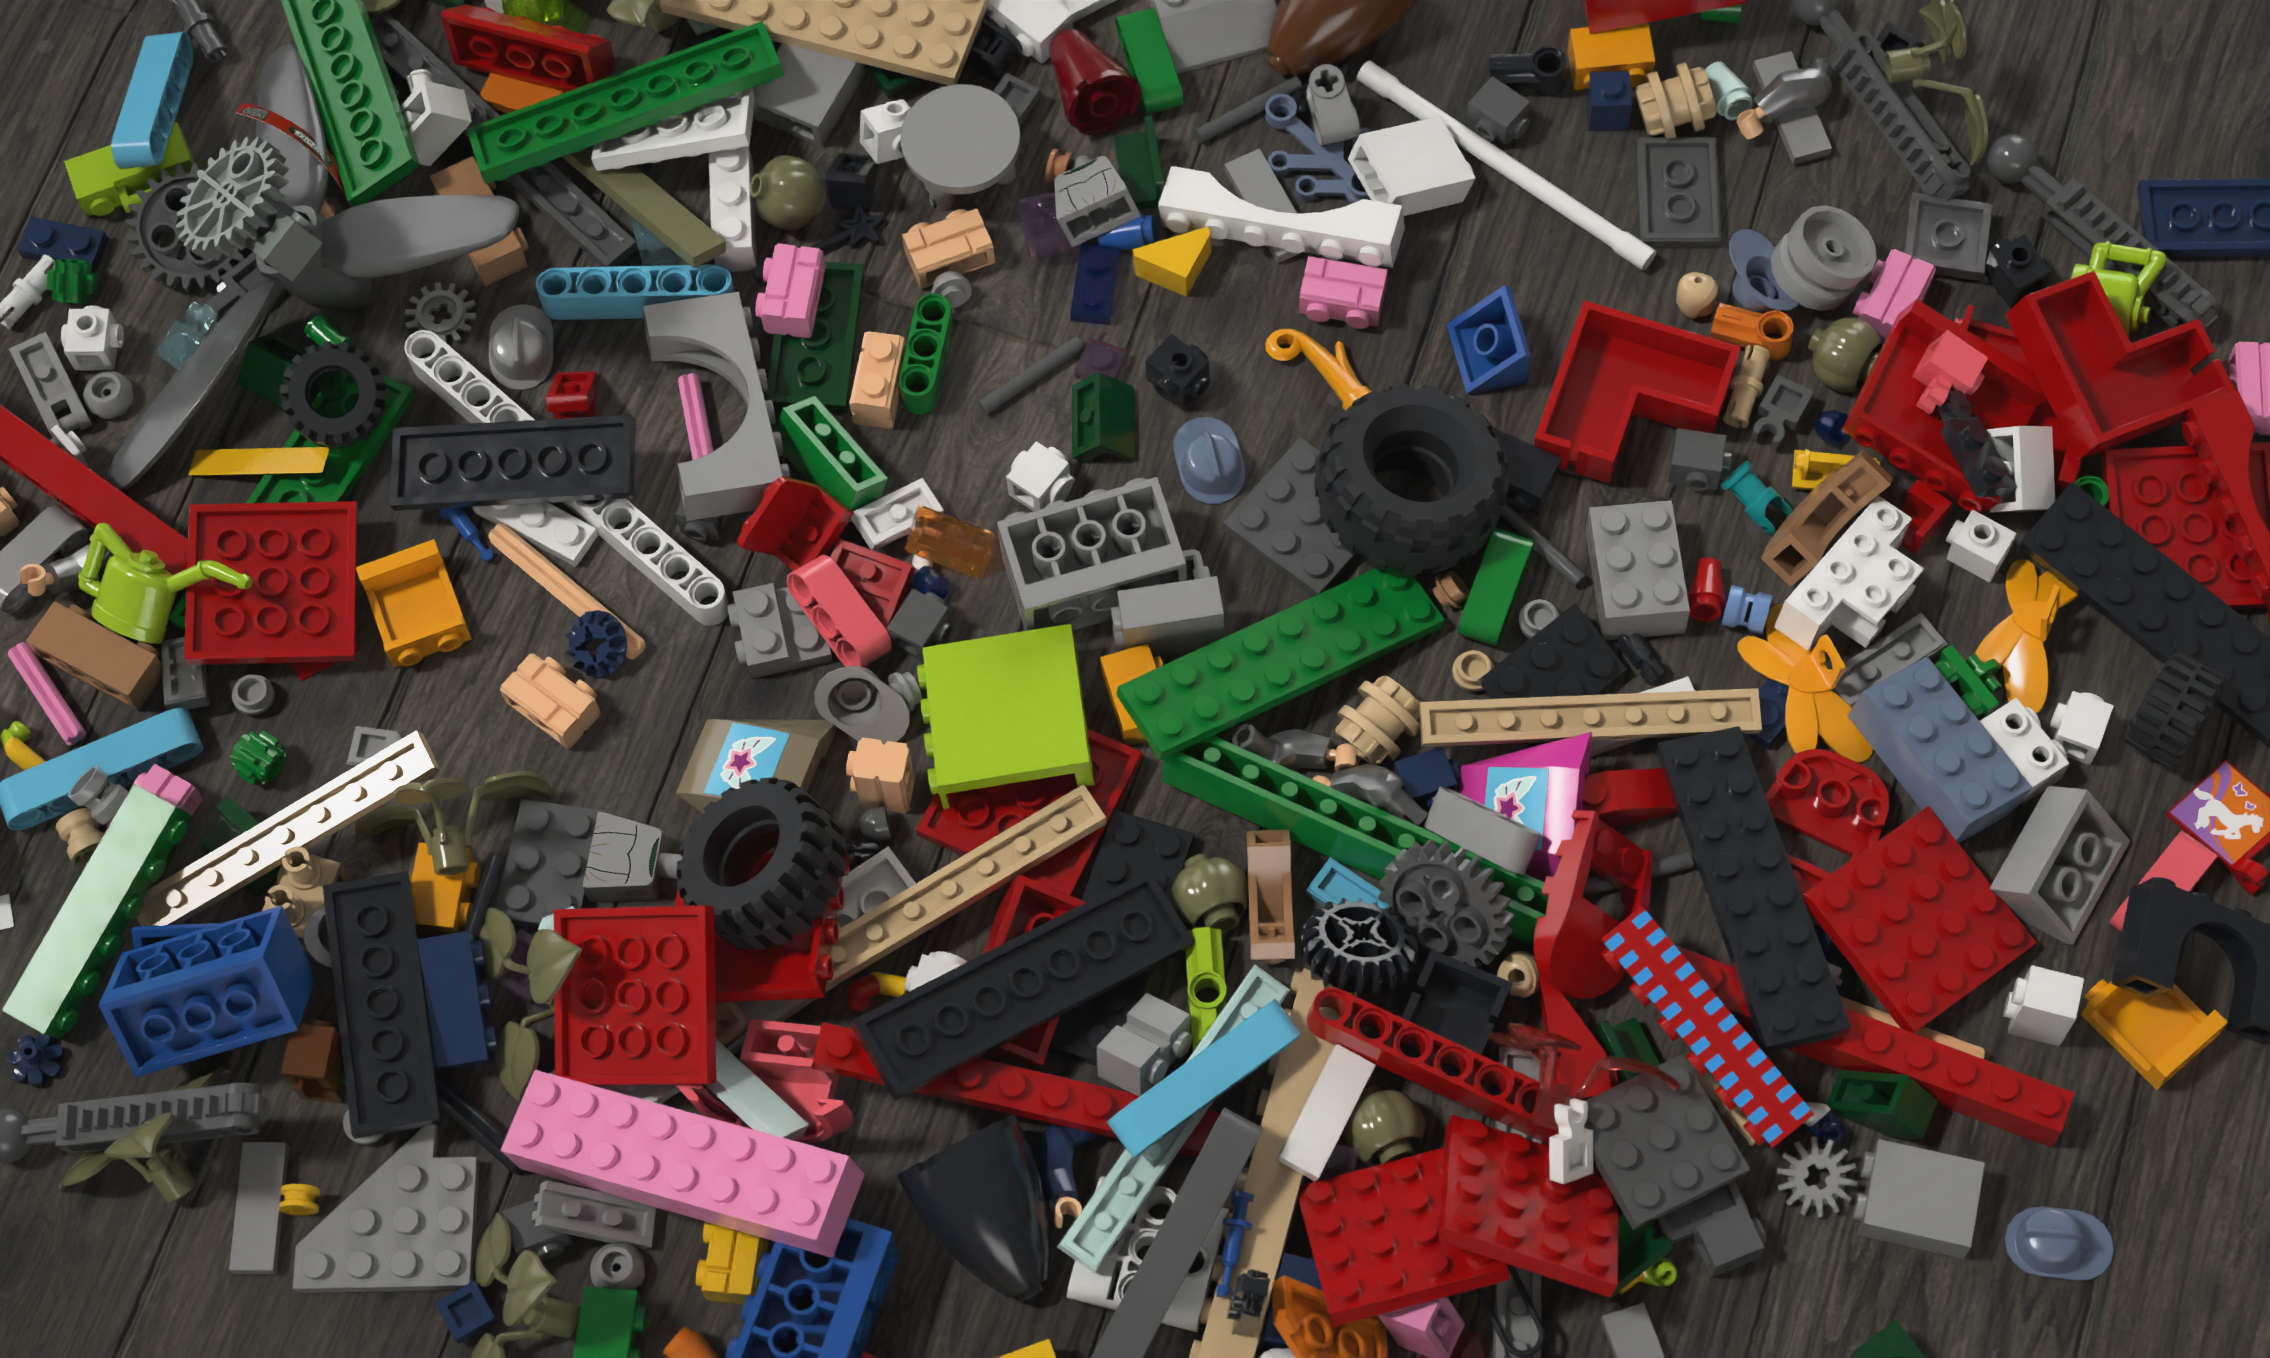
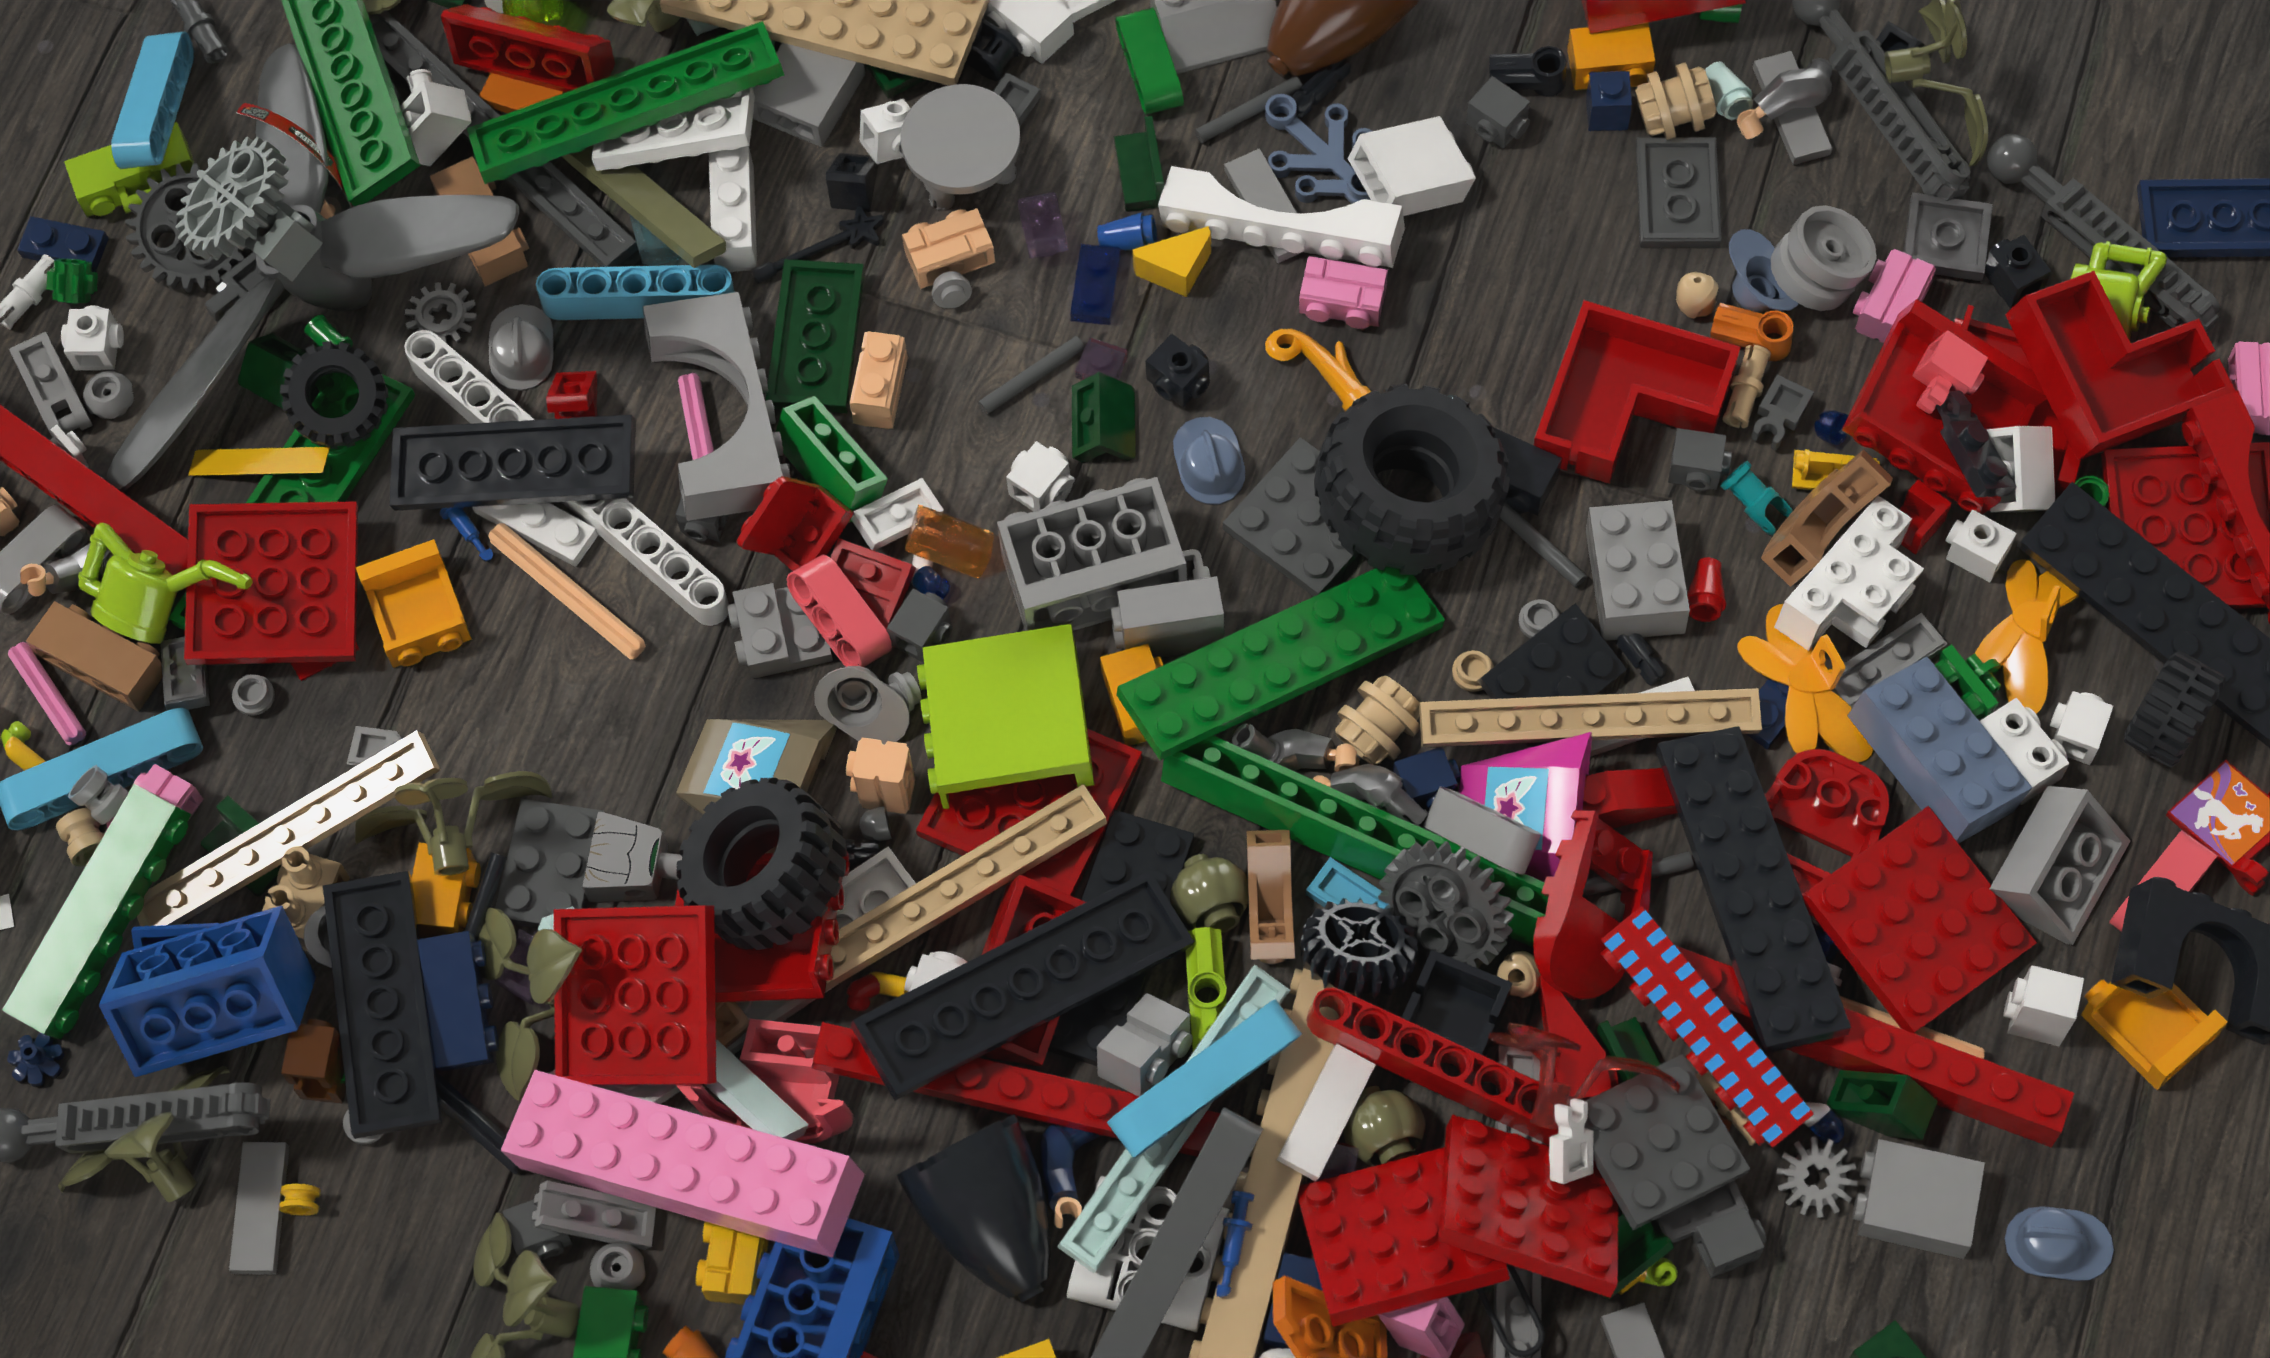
(186, 336): clear light blue plate -> none
(258, 757): green gear -> none
(399, 1228): light grey wing -> none
(466, 1312): dark blue plate -> none
(551, 700): light nougat brick -> none
(606, 657): dark blue gear -> none
(788, 192): olive plant -> none
(792, 290): bright pink brick -> none
(922, 337): green beam -> none
(1057, 164): nougat bush -> none
(1091, 84): dark red cone -> none
(1092, 199): light grey torso -> none
(1247, 1301): black hinge -> none
(1332, 111): light grey piece -> none
(1451, 590): medium nougat plate -> none
(1490, 344): blue slope -> none
(1495, 587): green beam -> none
(1620, 241): white piece -> none
(1737, 608): medium blue wheel -> none
(1844, 353): olive plant -> none

